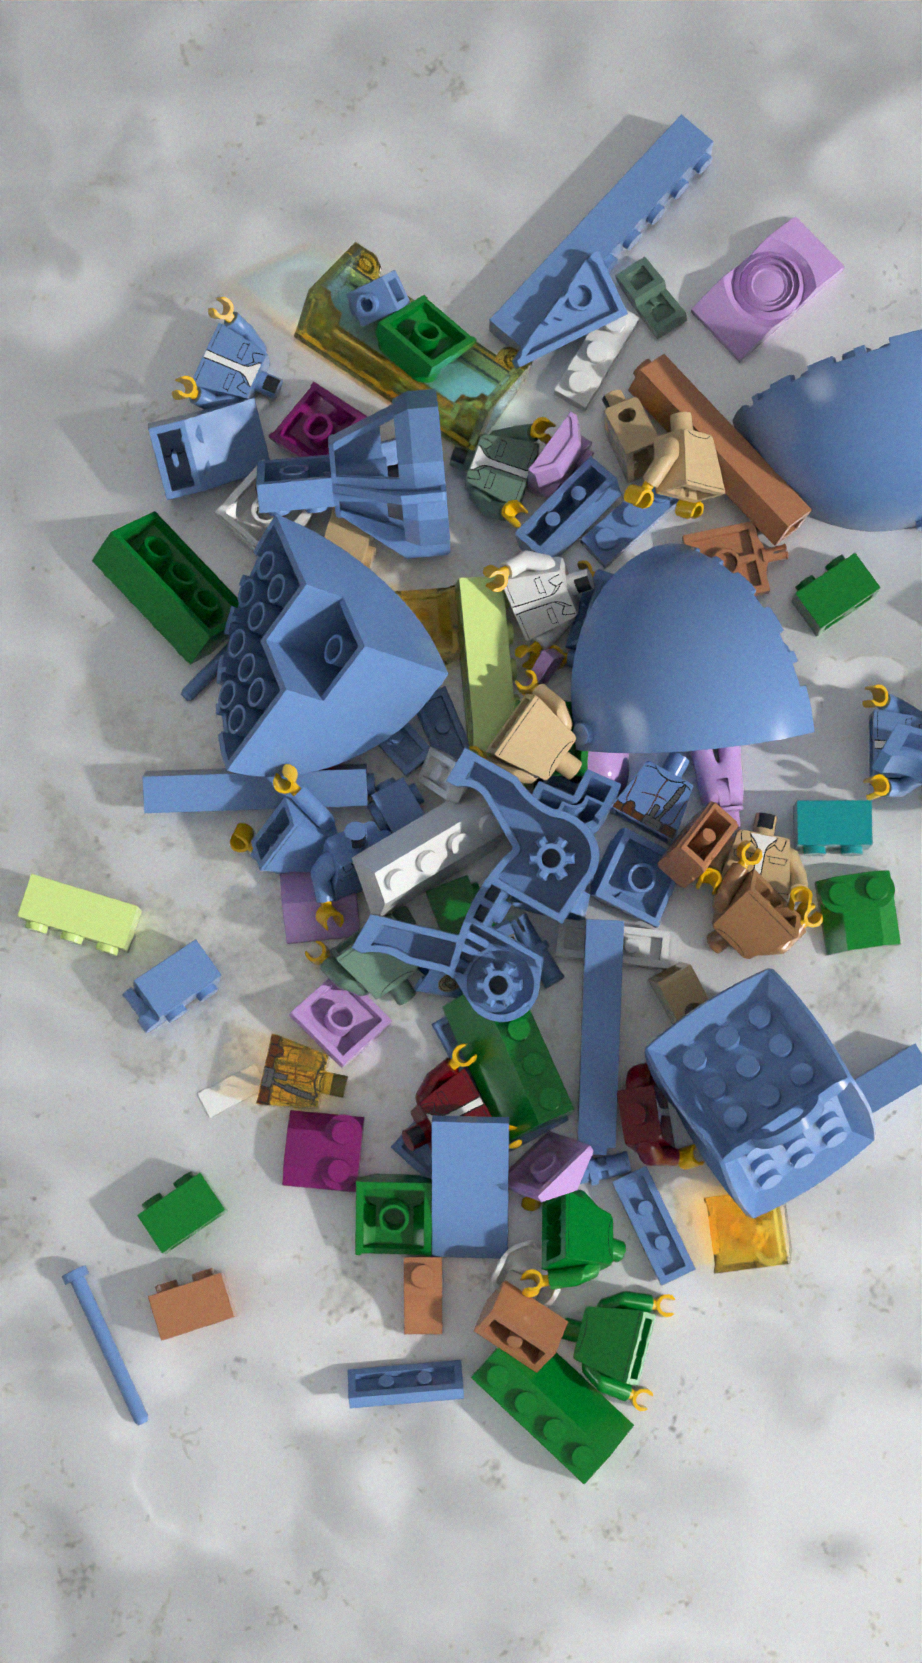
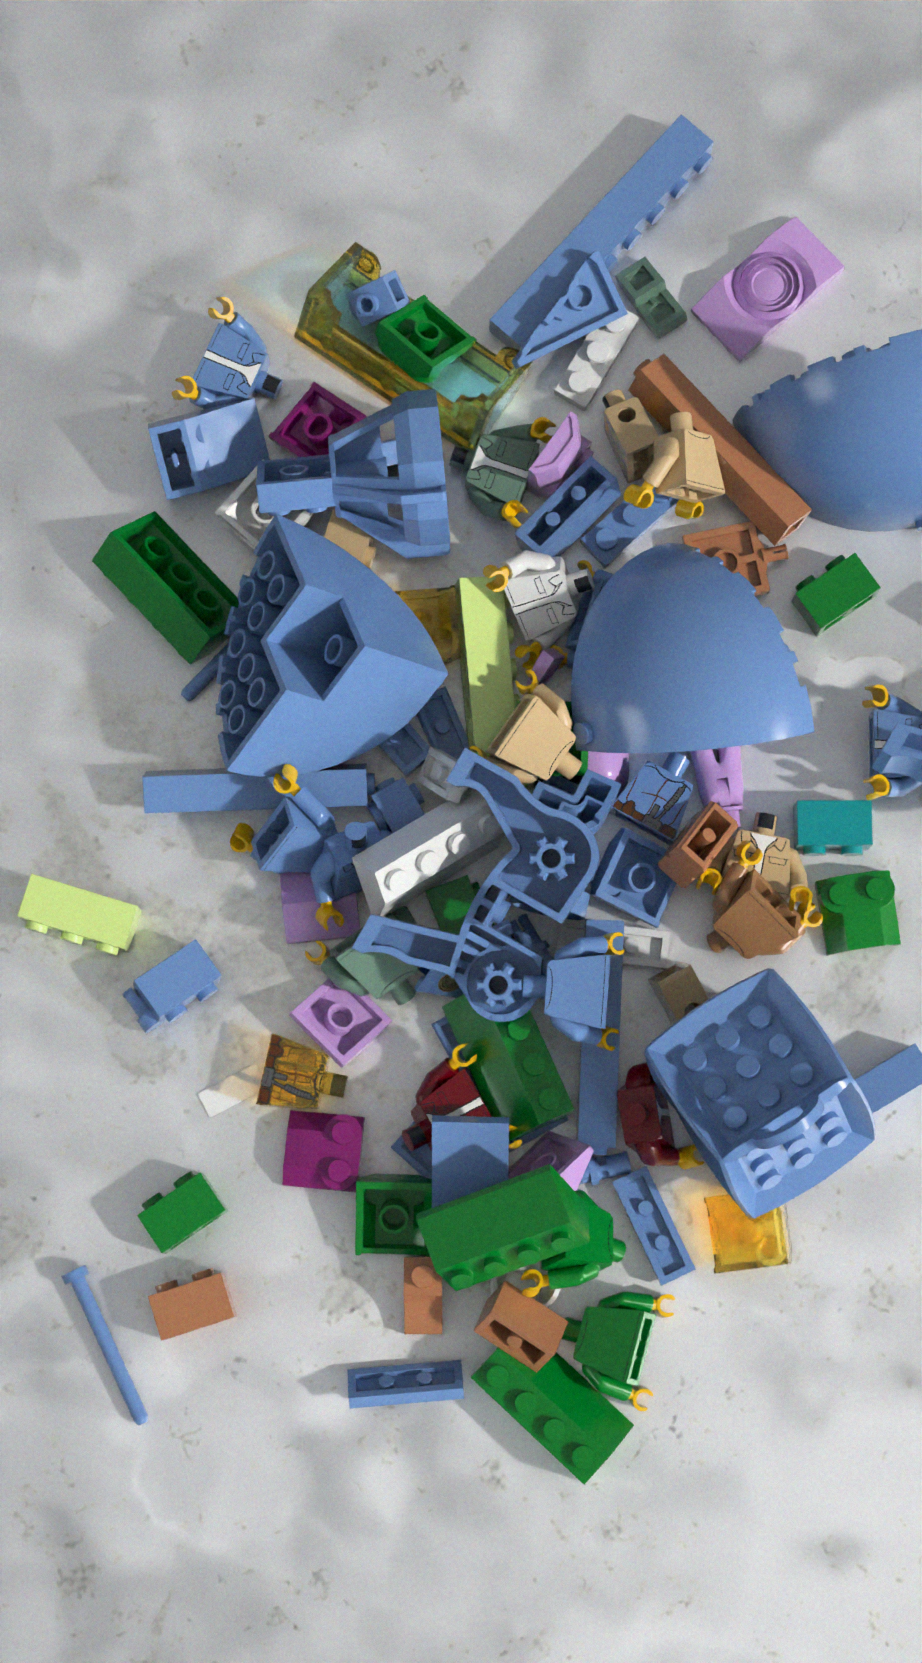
(504, 1227): none -> green slope
(578, 989): none -> medium blue torso

